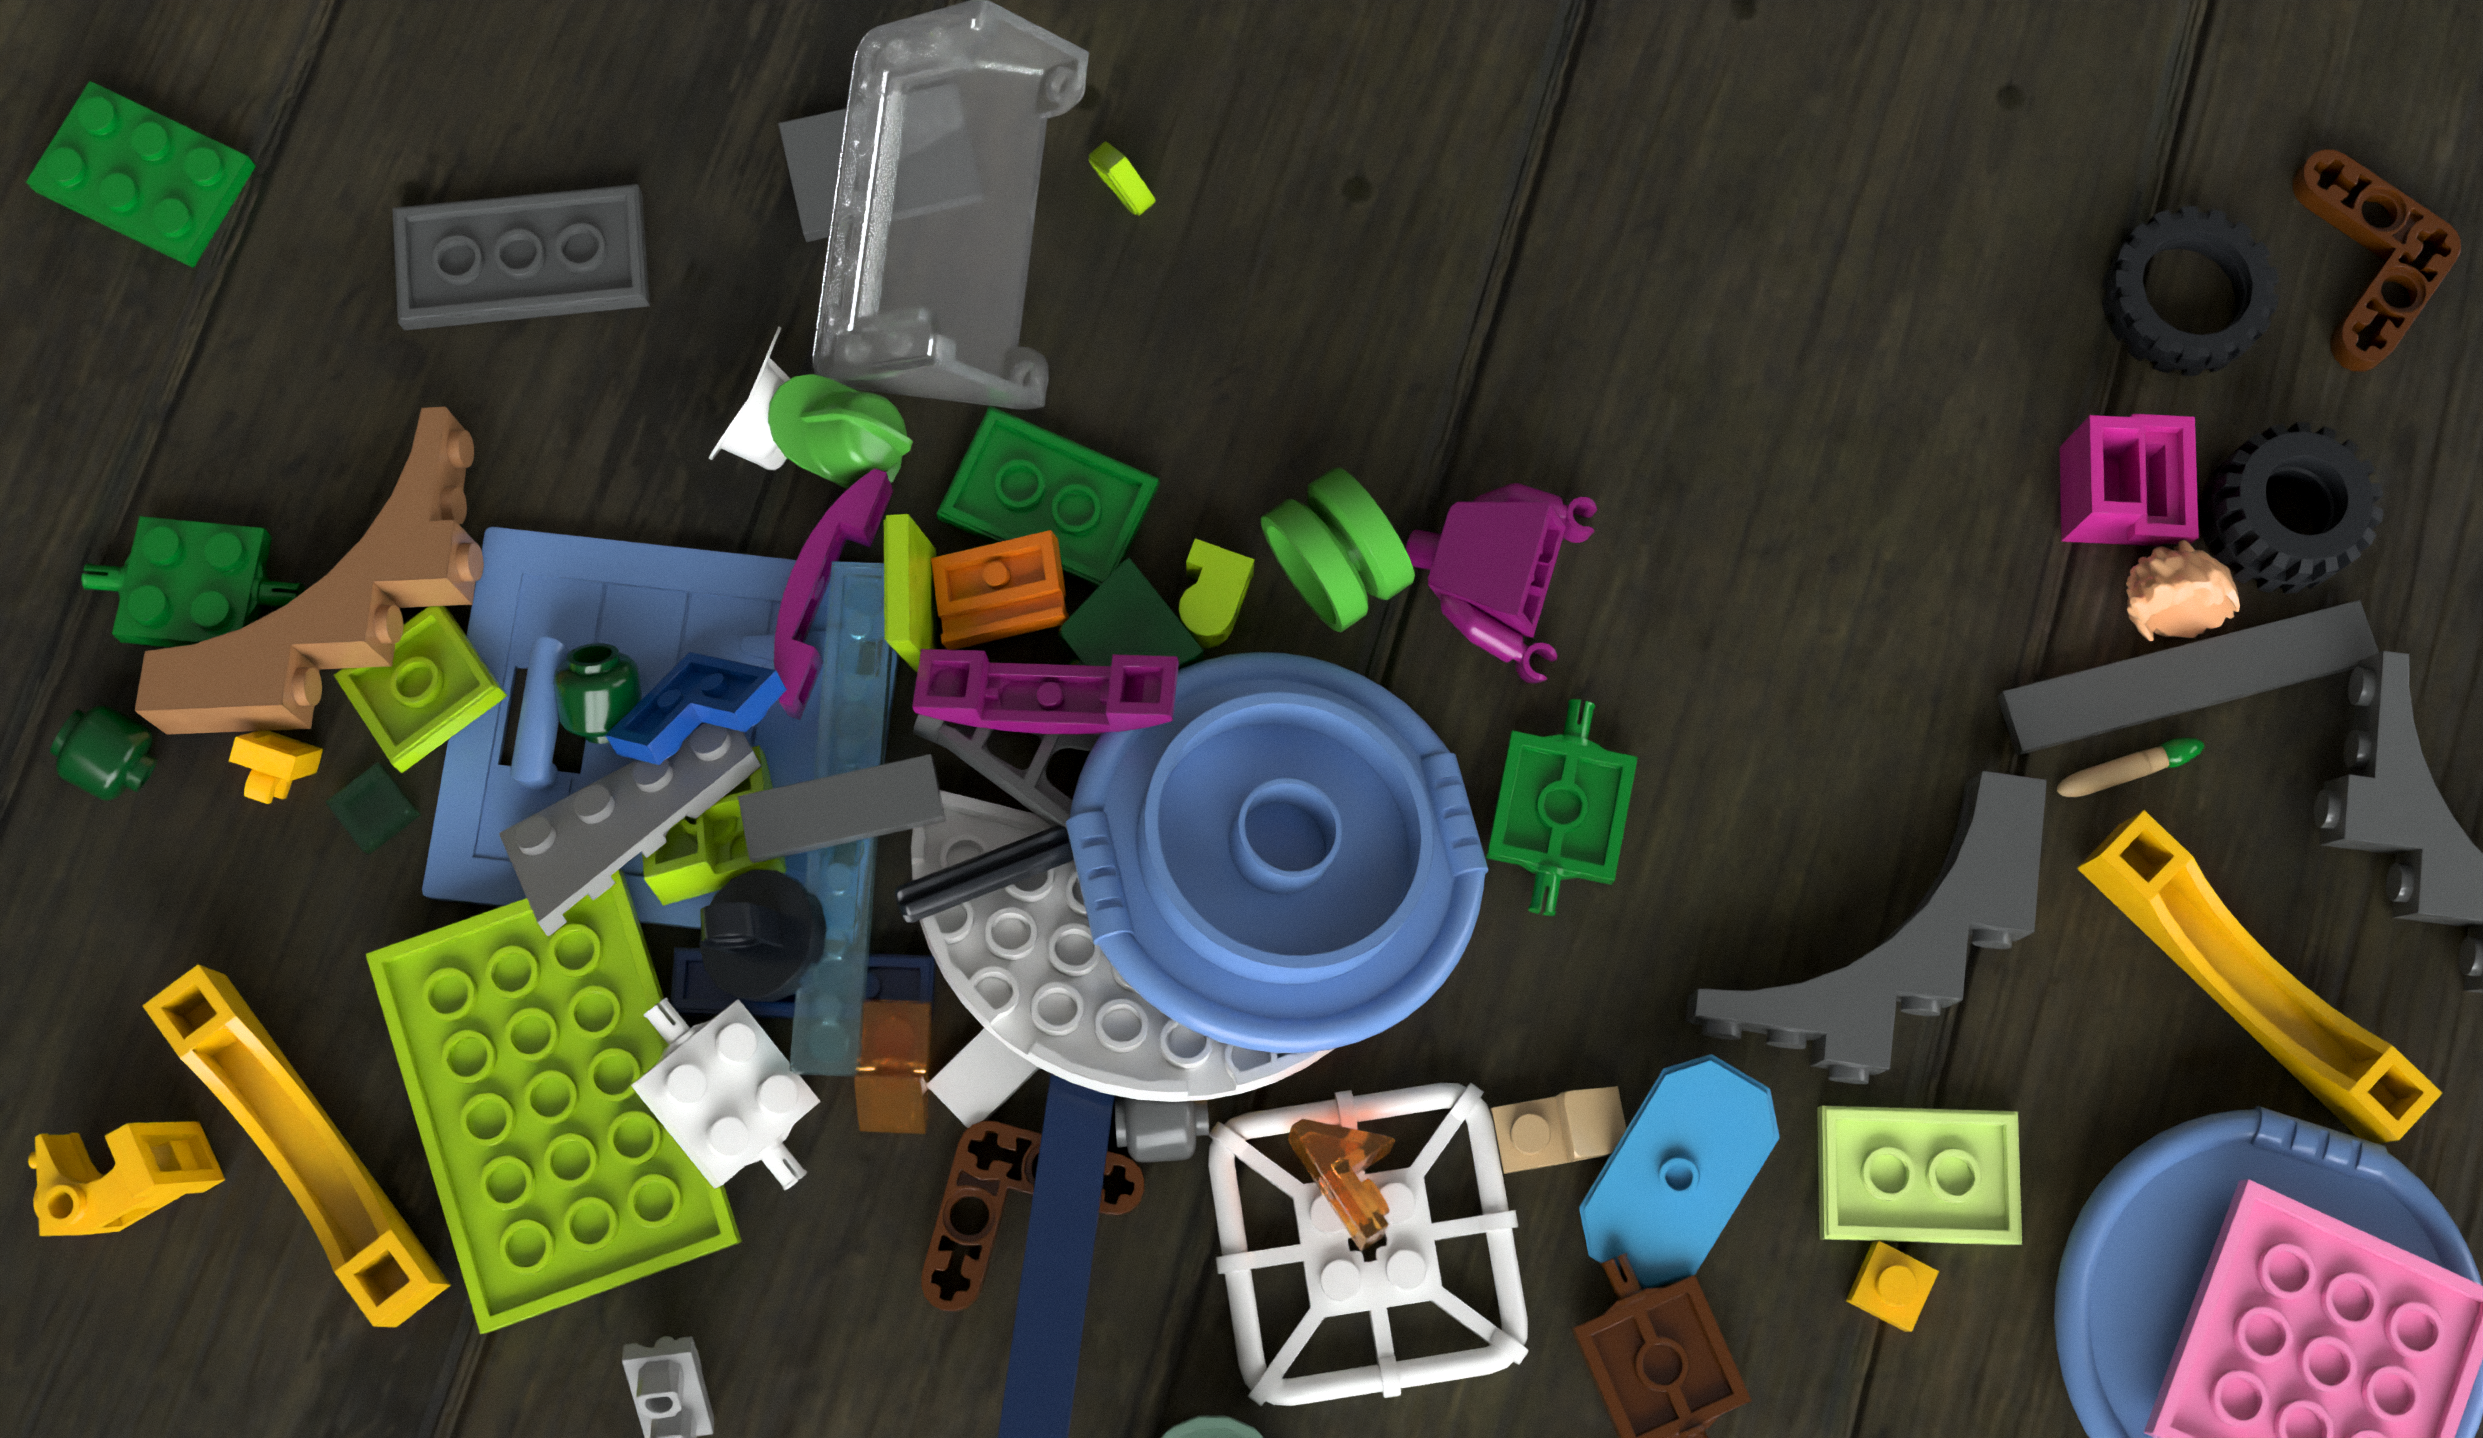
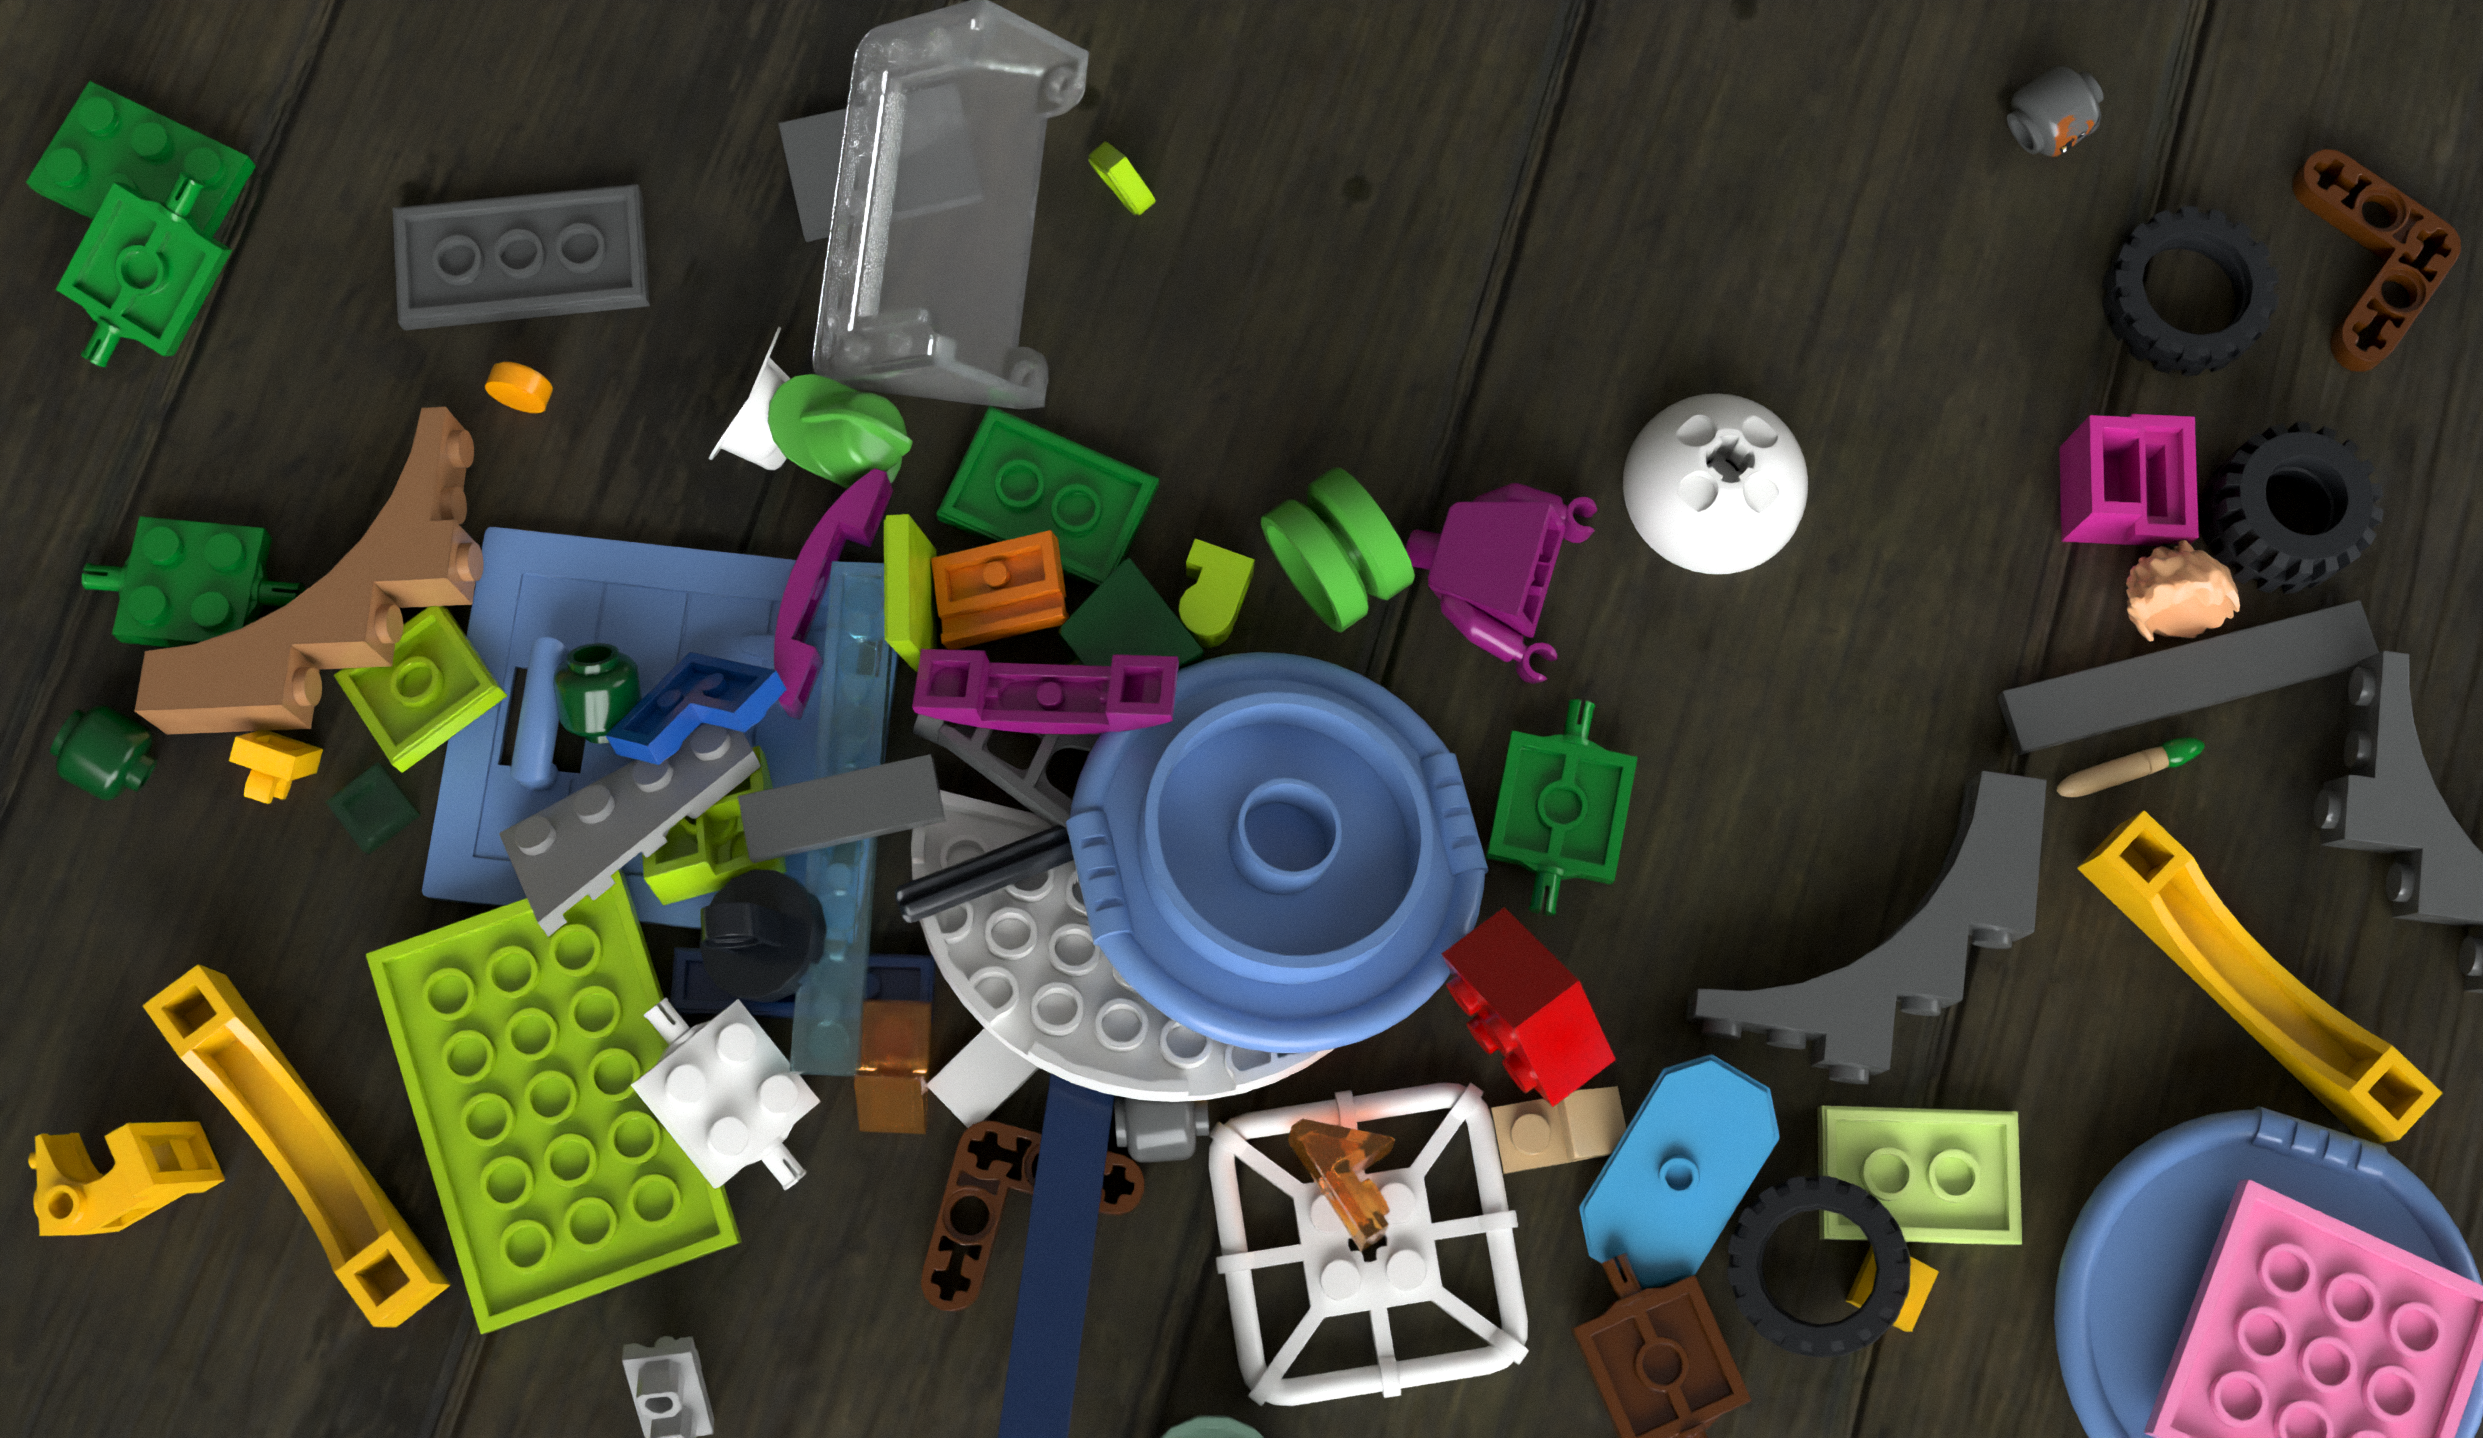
(143, 269): none -> green plate
(519, 387): none -> light orange tile
(1526, 1008): none -> red brick
(1711, 513): none -> white piece
(1757, 1303): none -> black tyre
(2055, 111): none -> dark grey head

